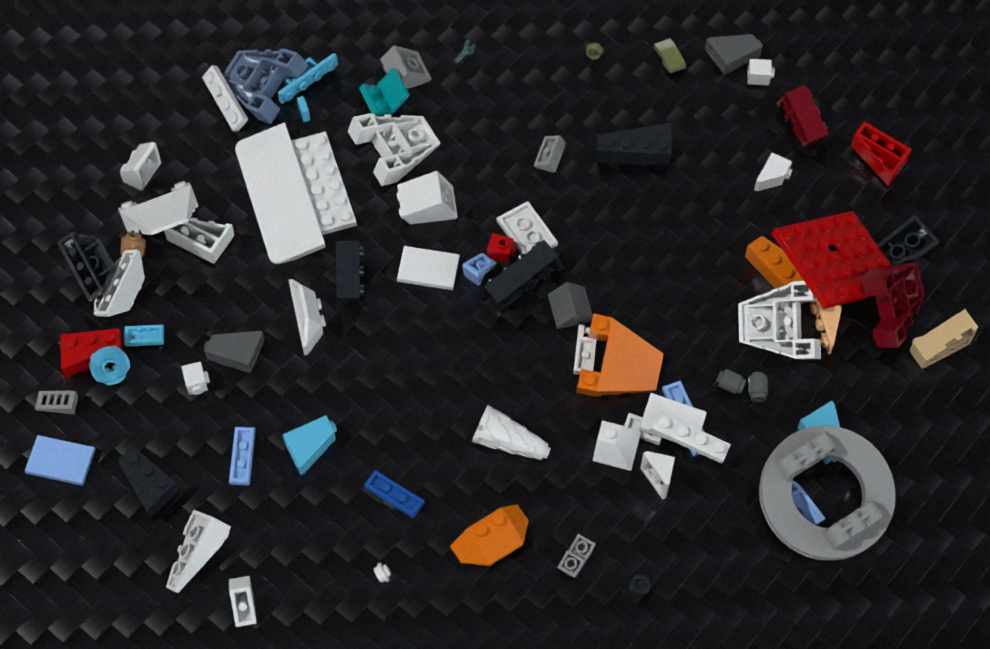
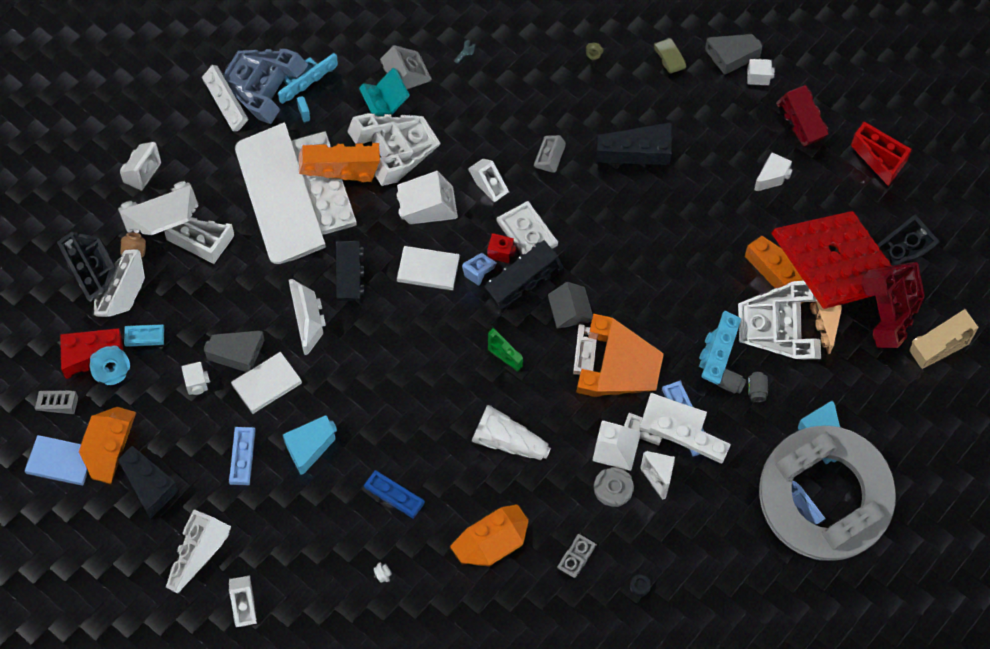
(105, 442): none -> orange wedge
(266, 382): none -> white tile
(340, 162): none -> orange wedge
(488, 179): none -> white slope
(504, 350): none -> green wing
(613, 487): none -> light grey tile
(718, 347): none -> medium azure bracket

